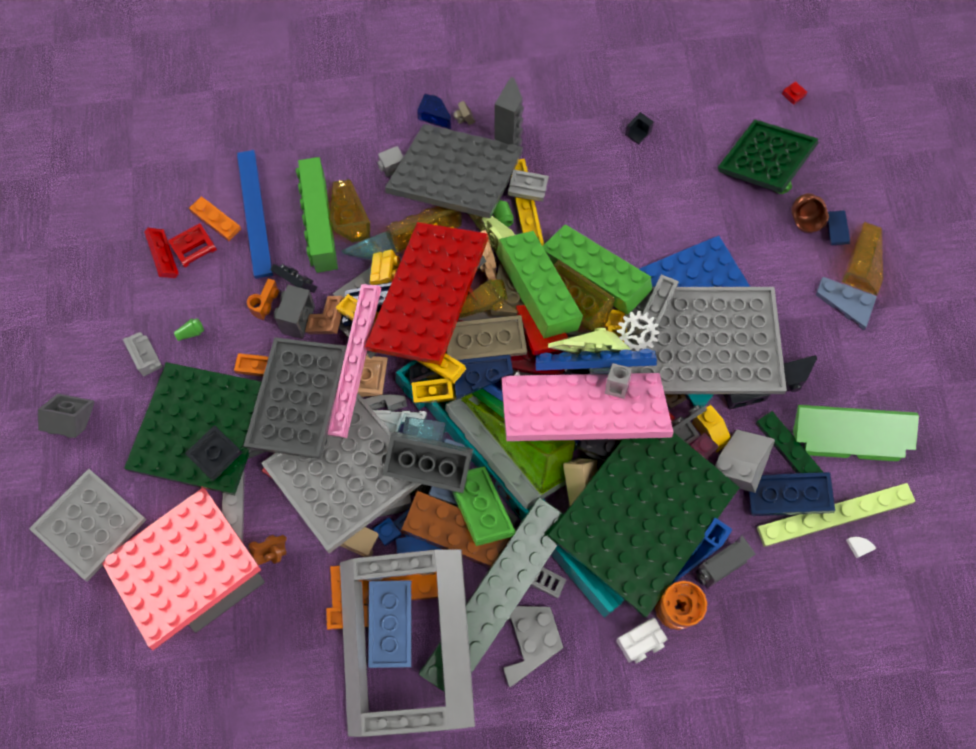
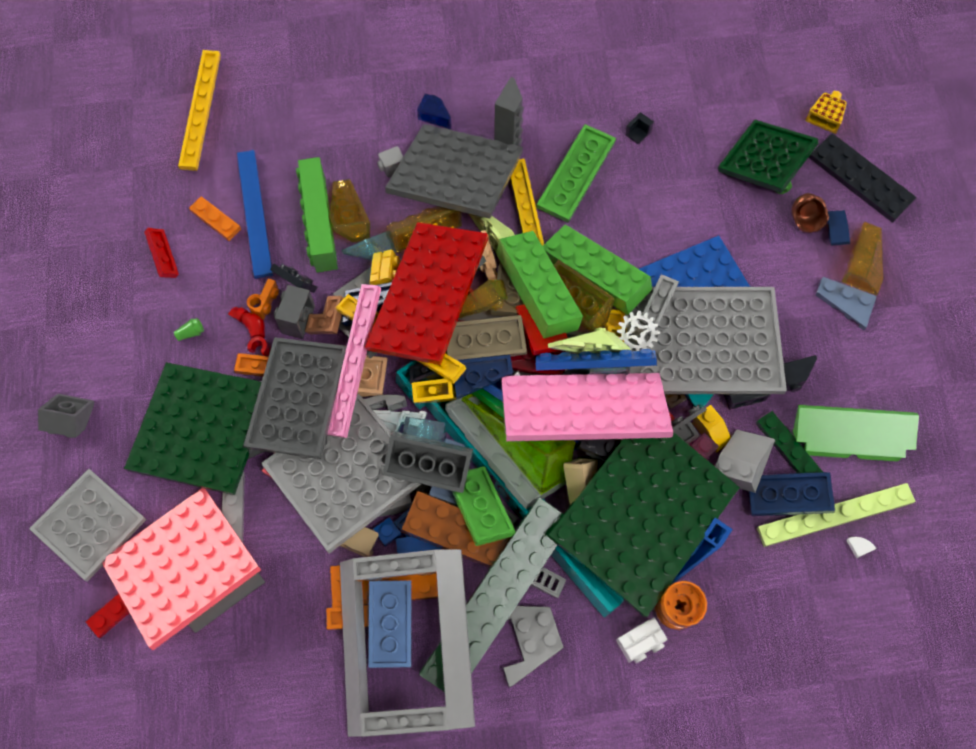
(108, 616): none -> red plate
(142, 353): light grey hinge -> none
(190, 240): red plate -> none
(199, 110): none -> yellow plate
(213, 453): black plate -> none
(256, 329): none -> red piece
(270, 550): dark orange hips -> none
(464, 114): dark tan tile -> none
(503, 213): bright green brick -> none
(528, 185): light grey plate -> none
(576, 173): none -> bright green plate
(618, 380): light grey brick -> none
(724, 562): dark grey window -> none
(794, 93): red plate -> none
(828, 112): none -> yellow torso
(862, 177): none -> black plate

